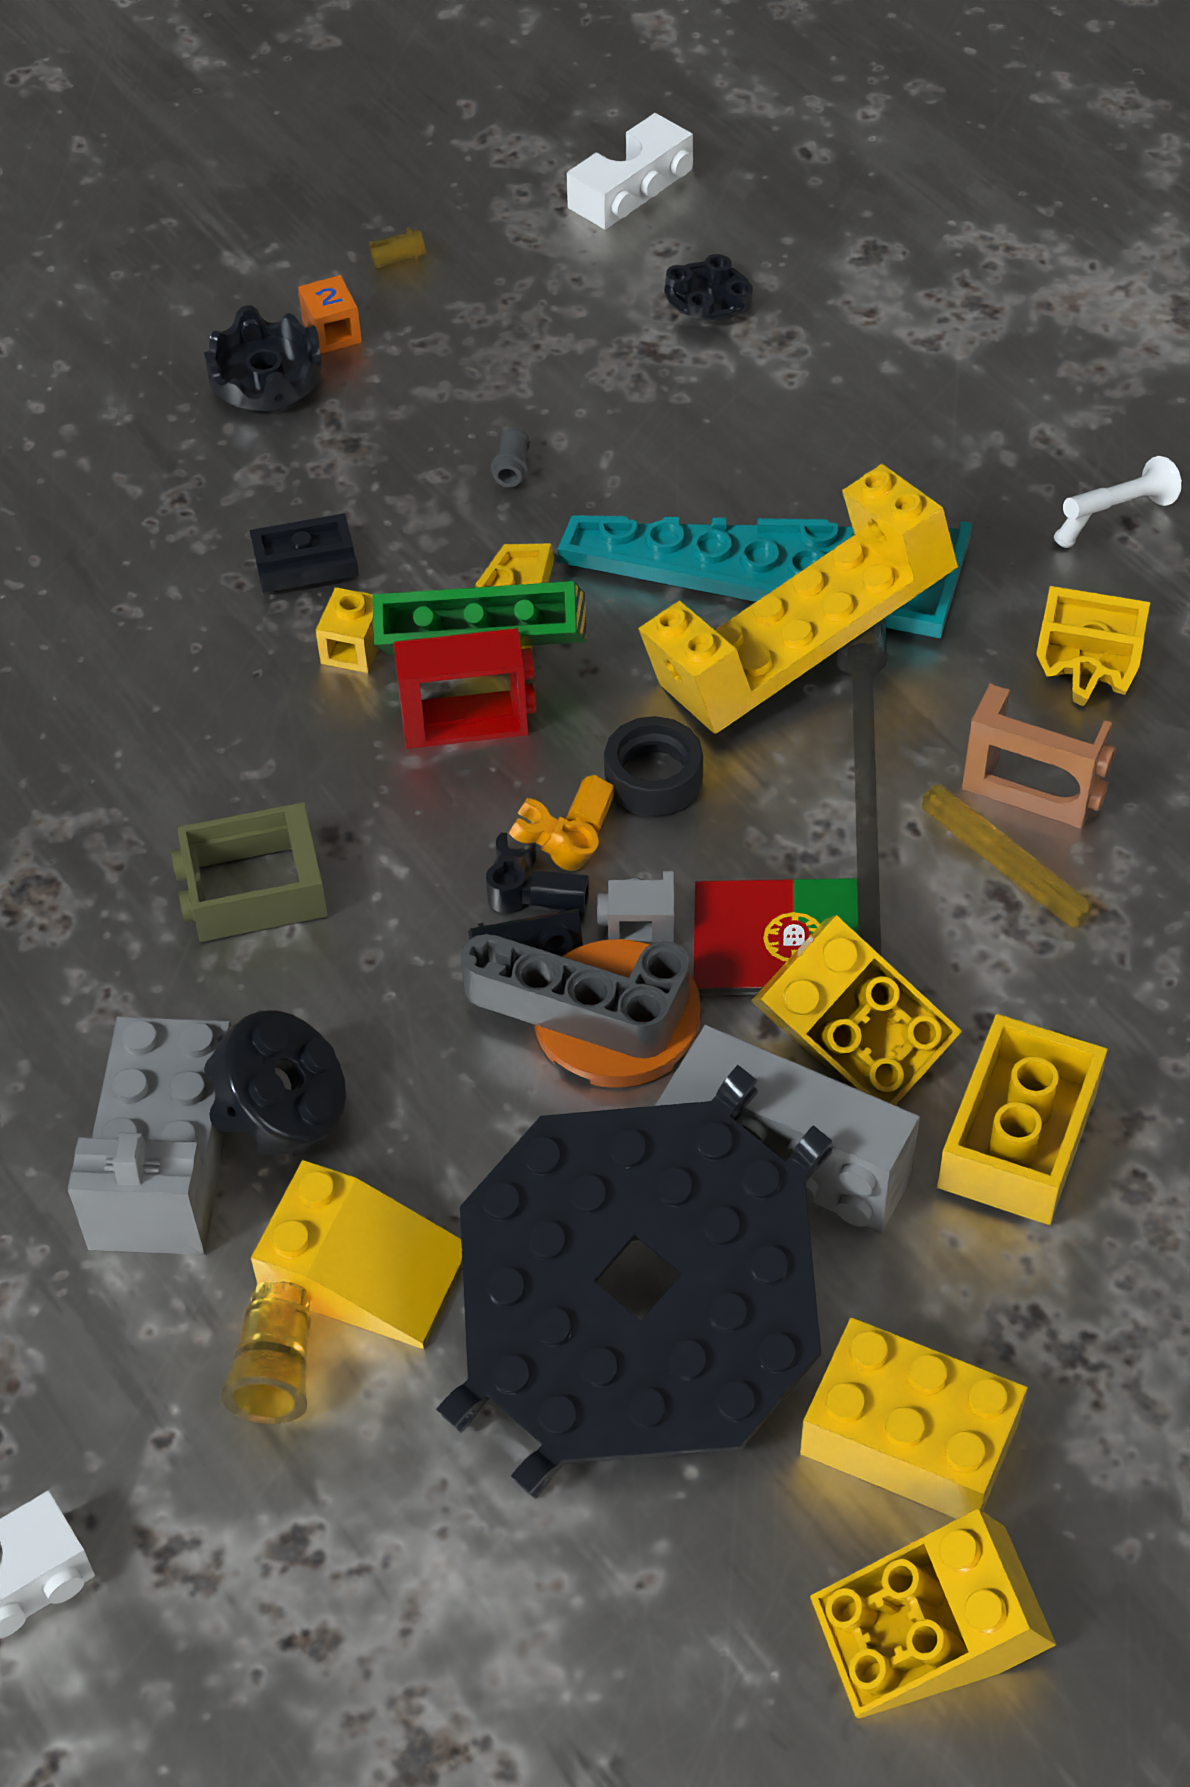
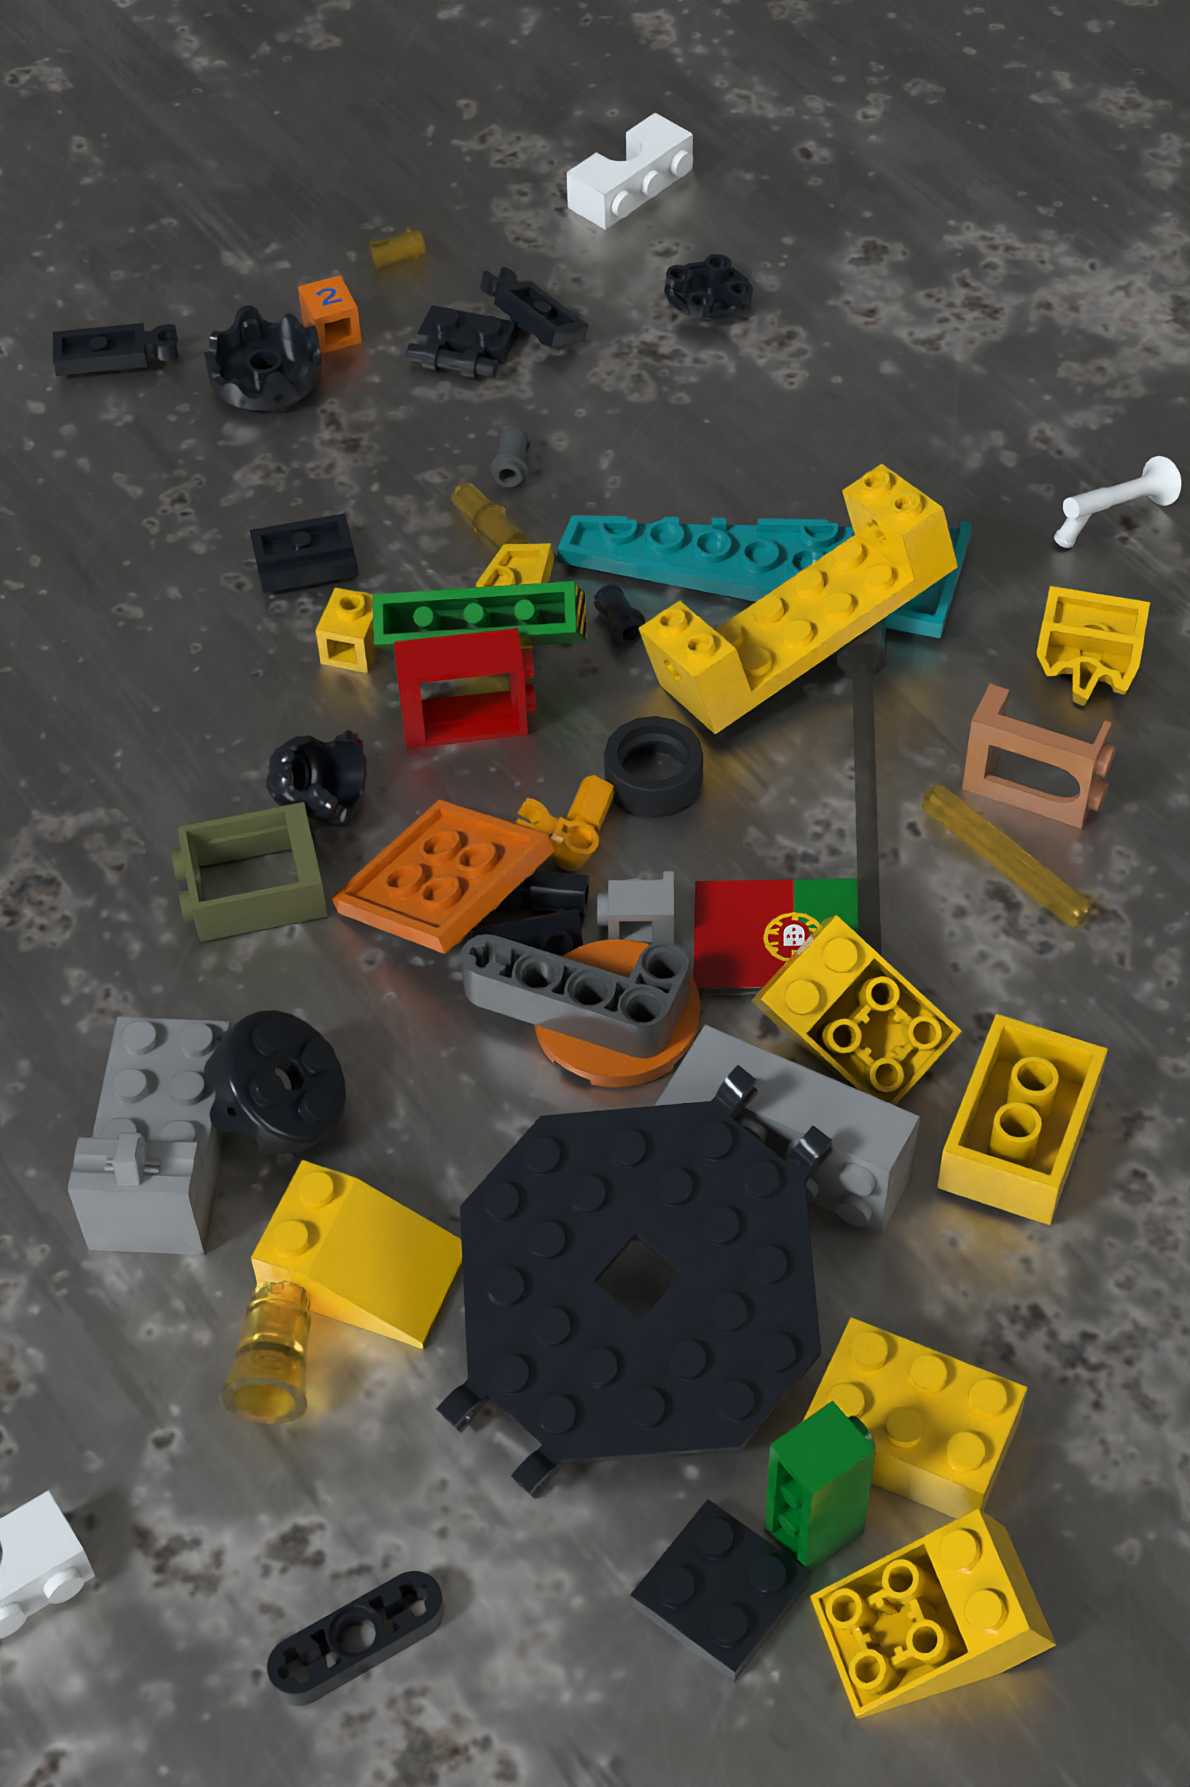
(112, 348): none -> black plate
(321, 775): none -> black hair
(349, 1665): none -> black beam
(443, 875): none -> orange plate
(462, 342): none -> black plate
(486, 517): none -> clear yellow axle
(534, 309): none -> black plate
(620, 616): none -> black pin
(720, 1589): none -> black plate
(819, 1486): none -> green brick

